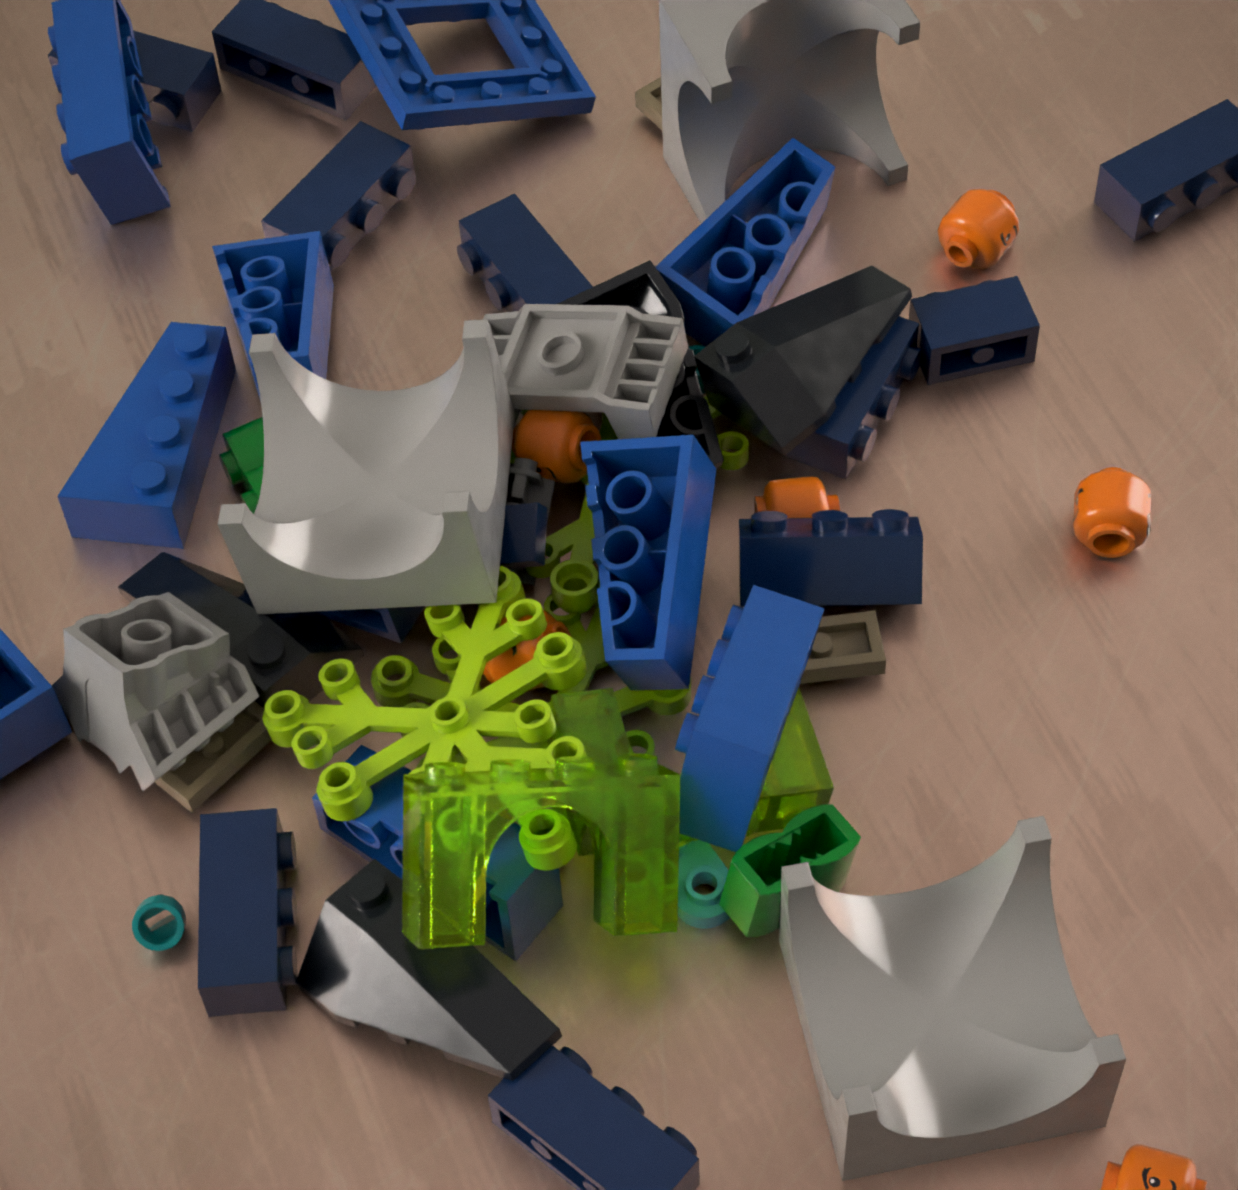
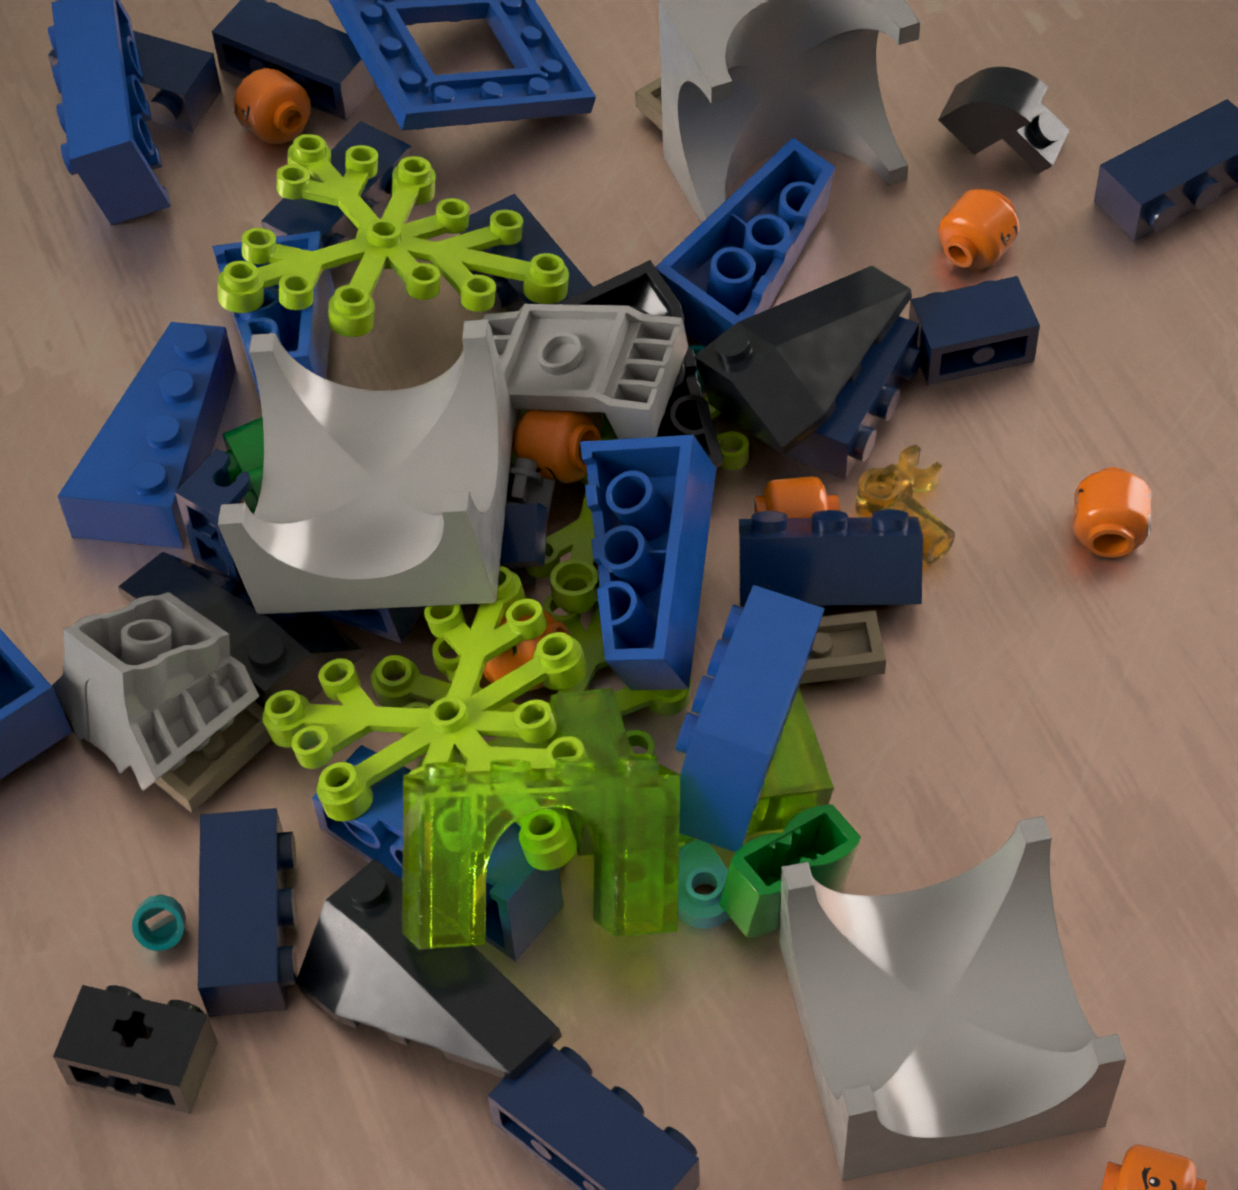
(155, 1071): none -> black brick
(200, 507): none -> dark blue hinge
(272, 106): none -> orange head
(382, 244): none -> lime plant
(894, 488): none -> clear yellow bar
(1008, 107): none -> black brick

